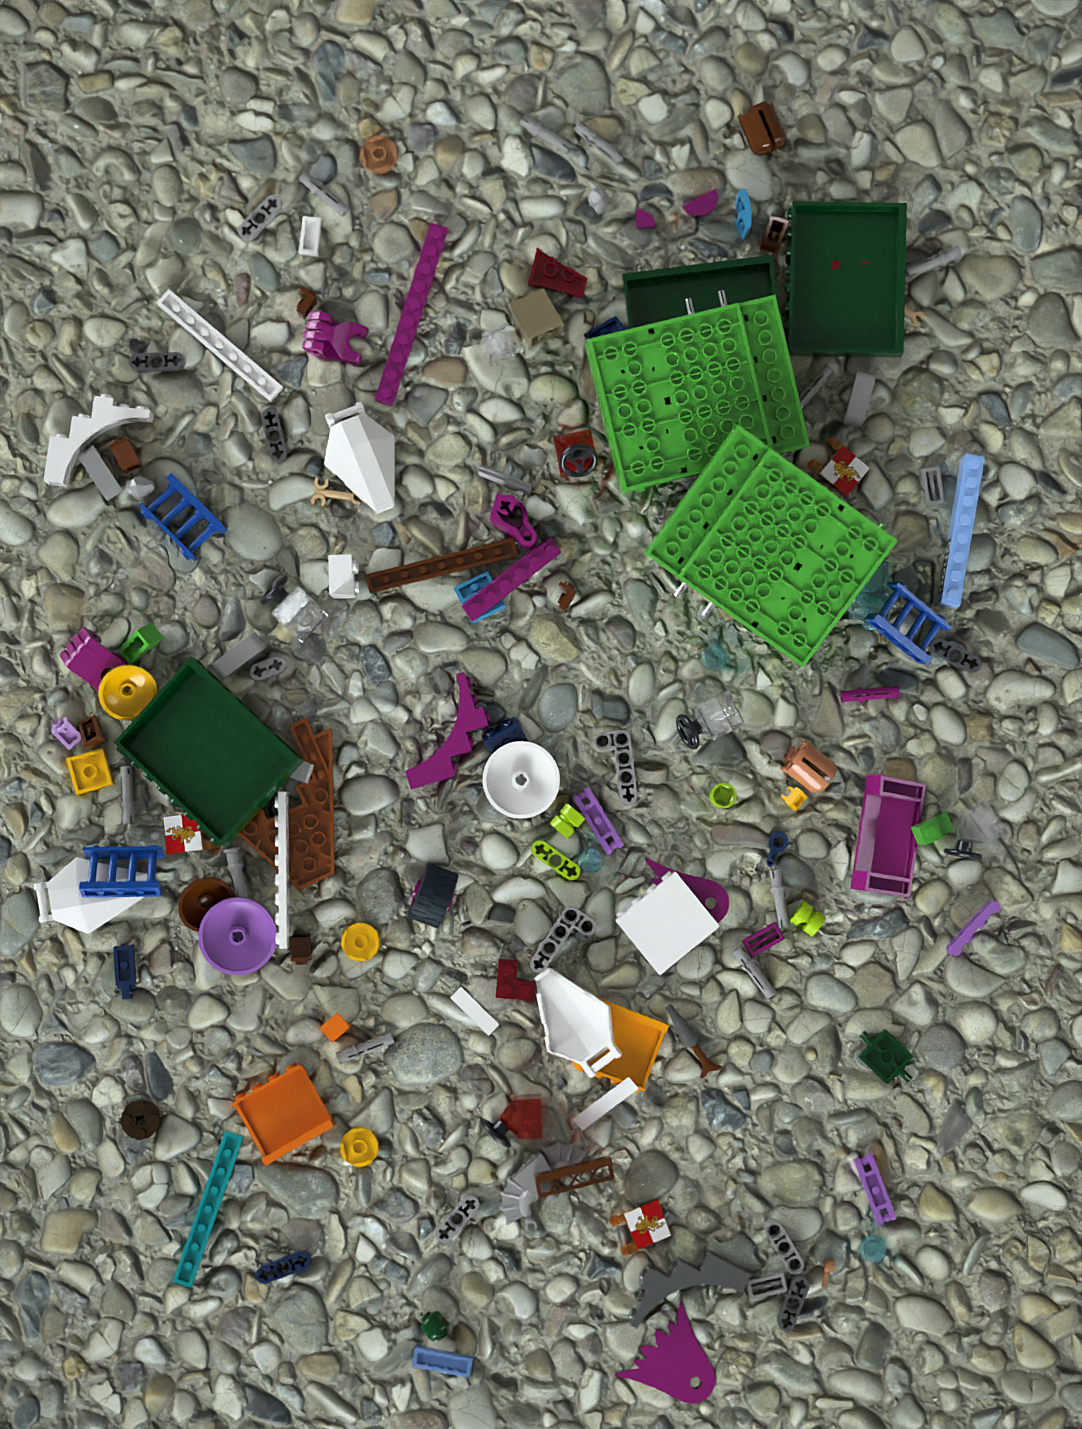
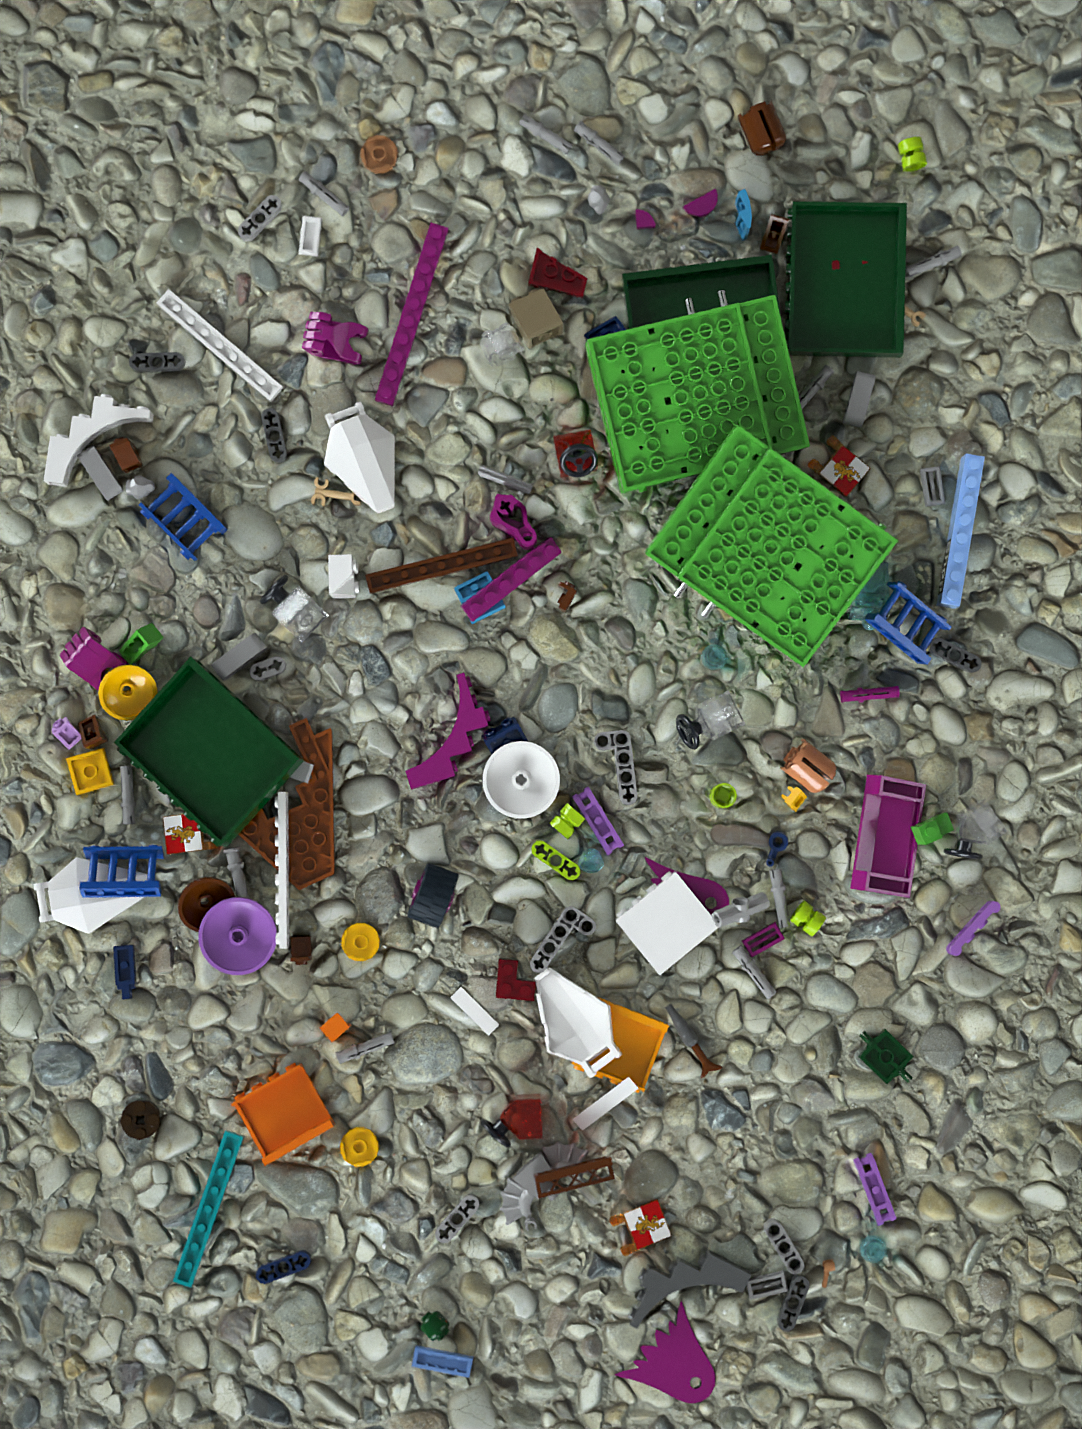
(306, 305): reddish brown bracket -> none
(740, 909): none -> light grey piece
(912, 154): none -> lime wheel

